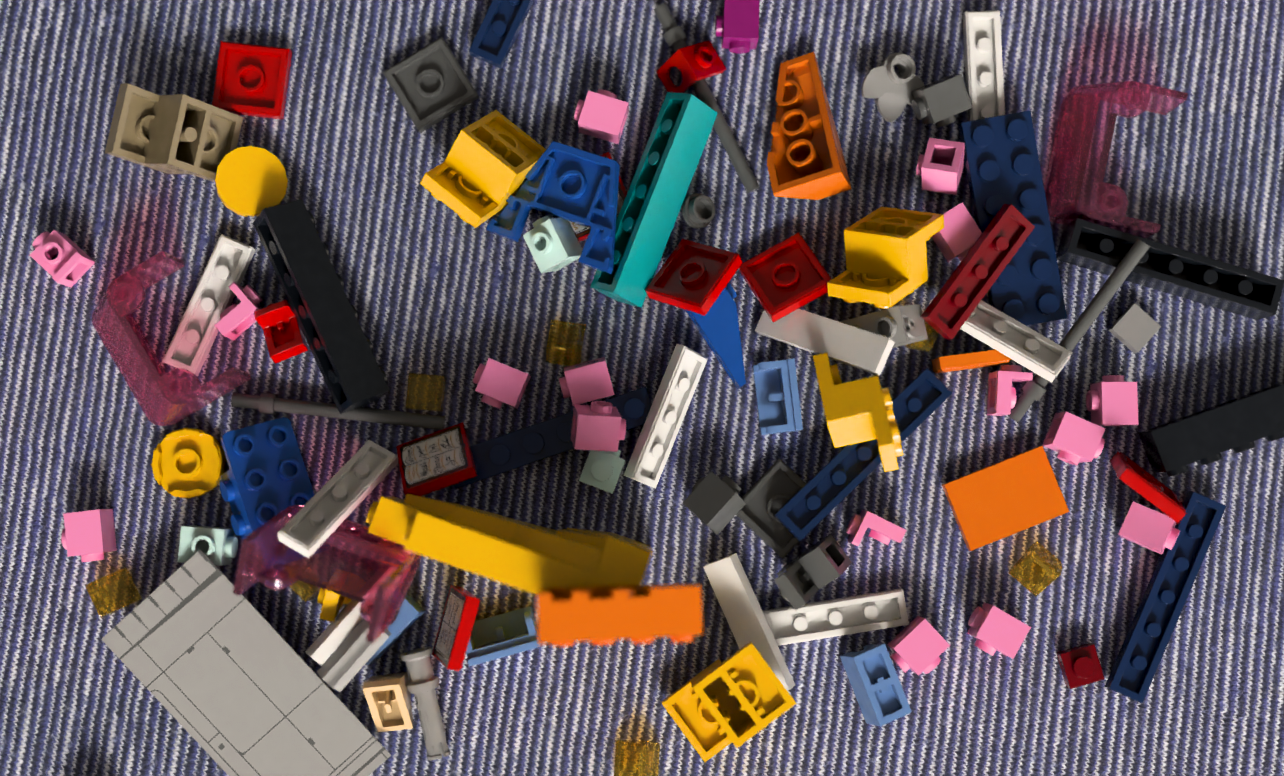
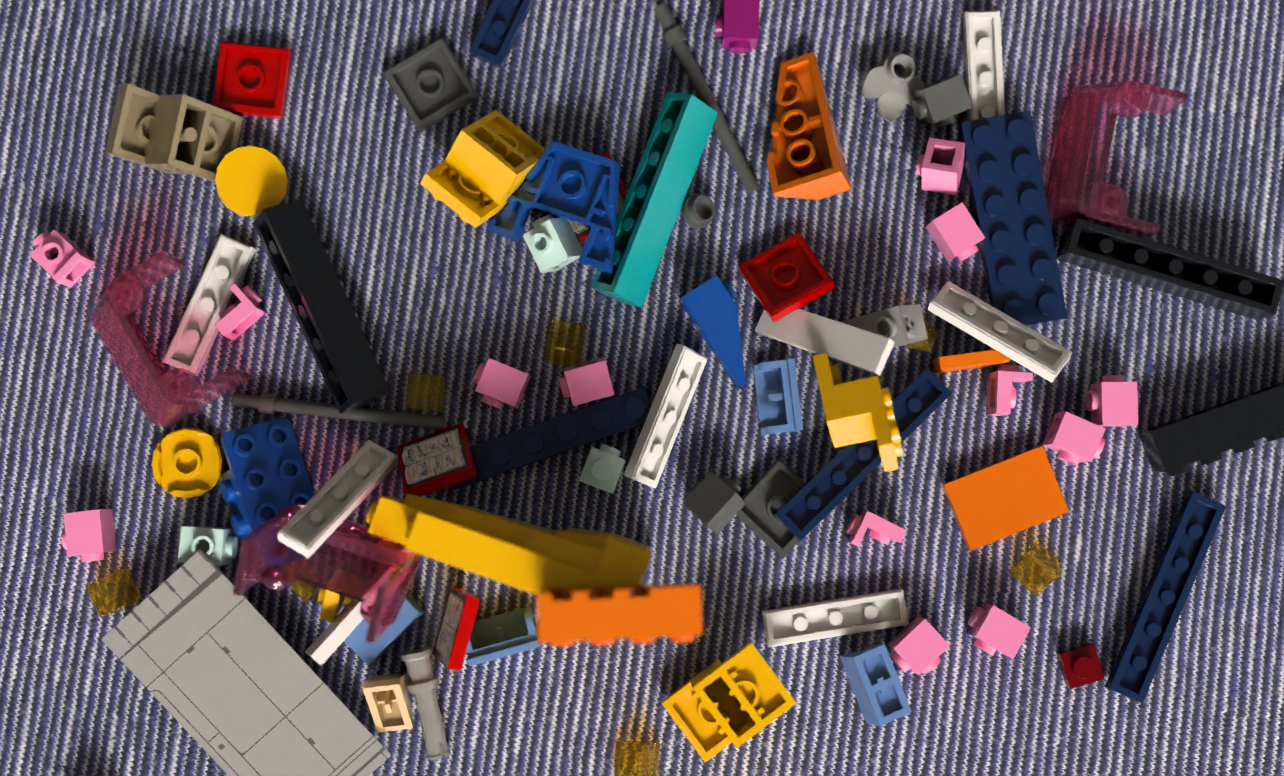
(281, 331): red bracket -> none
(350, 657): light grey axle -> none
(597, 427): bright pink brick -> none
(602, 115): bright pink brick -> none
(693, 276): red tile -> none
(695, 64): red bracket -> none
(745, 613): white tile -> none
(811, 571): dark grey brick -> none
(885, 256): yellow bracket -> none
(977, 271): dark red plate -> none
(1035, 388): dark grey bar -> none
(1134, 328): light grey tile -> none
(1148, 486): red tile -> none
(1149, 528): bright pink brick -> none

